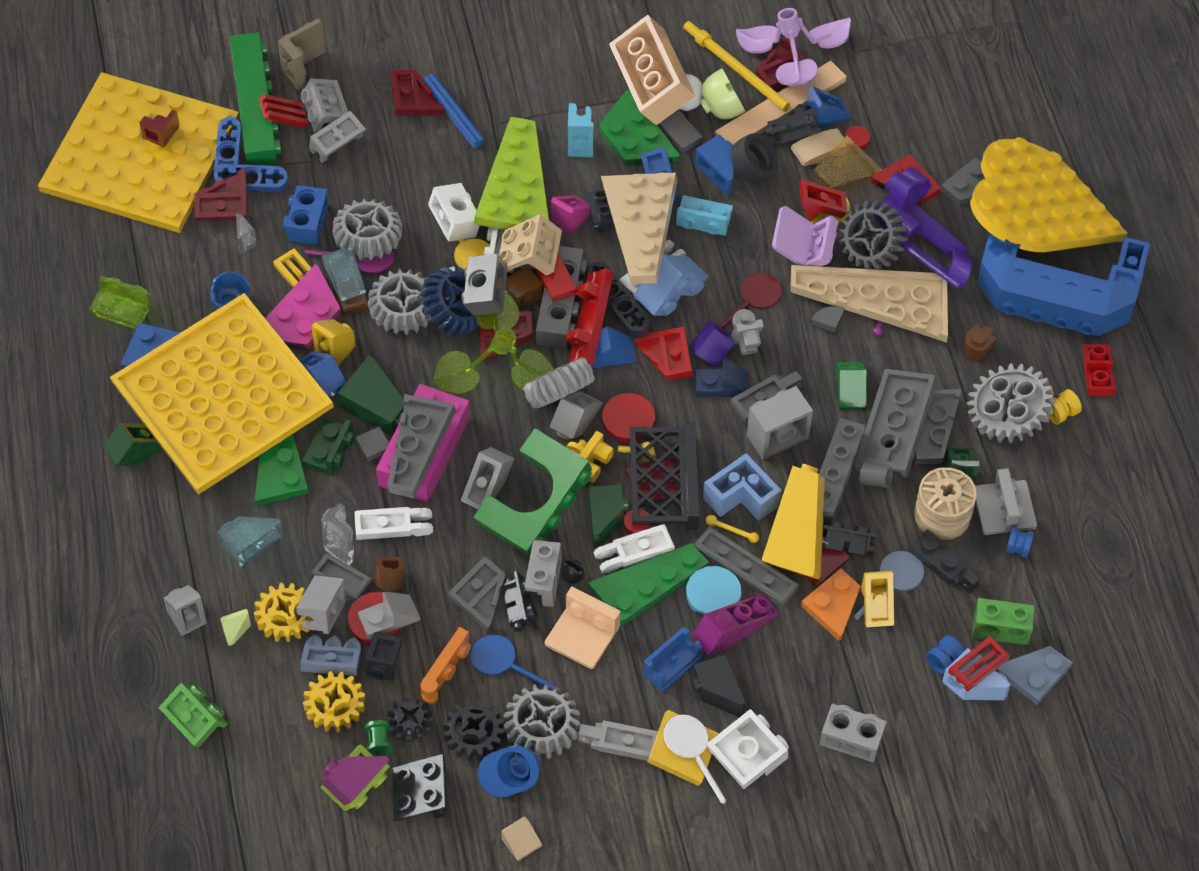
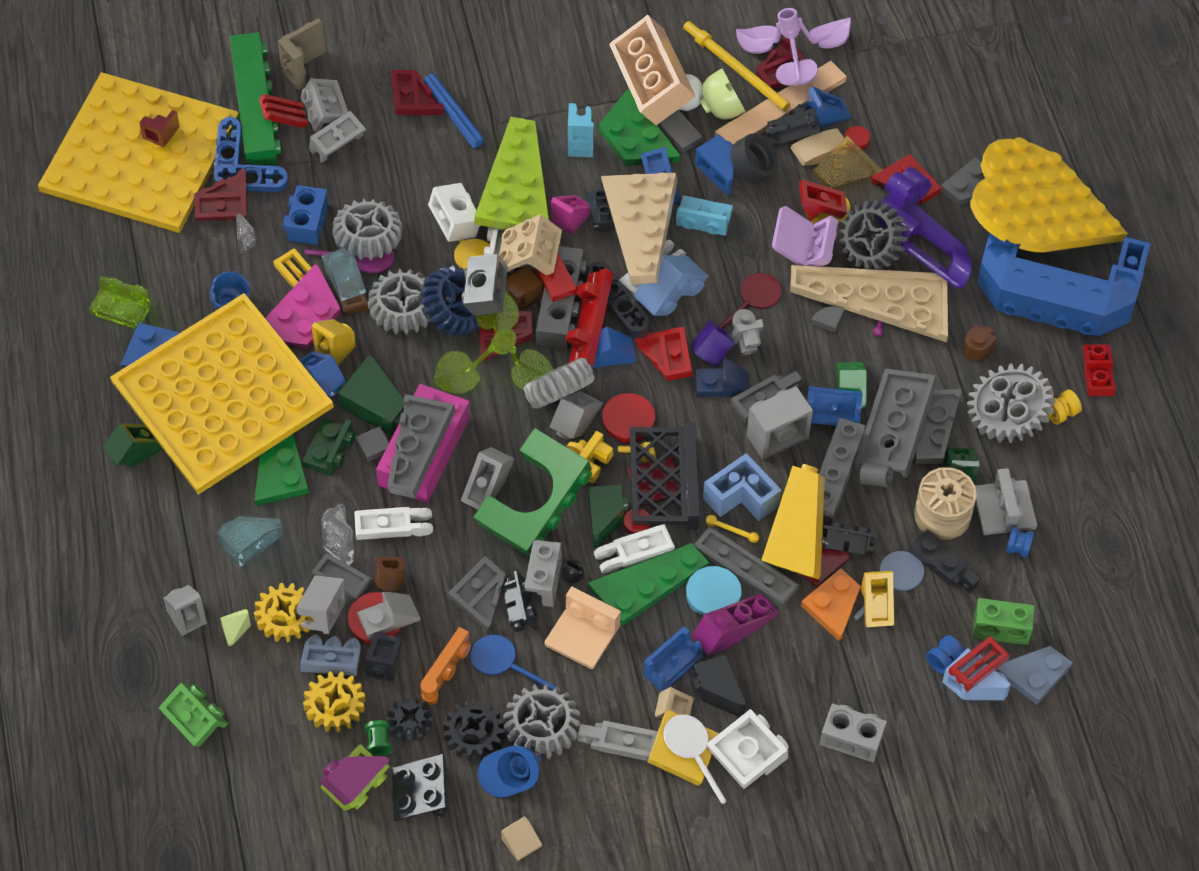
(674, 701): none -> tan slope
(832, 404): none -> blue hinge

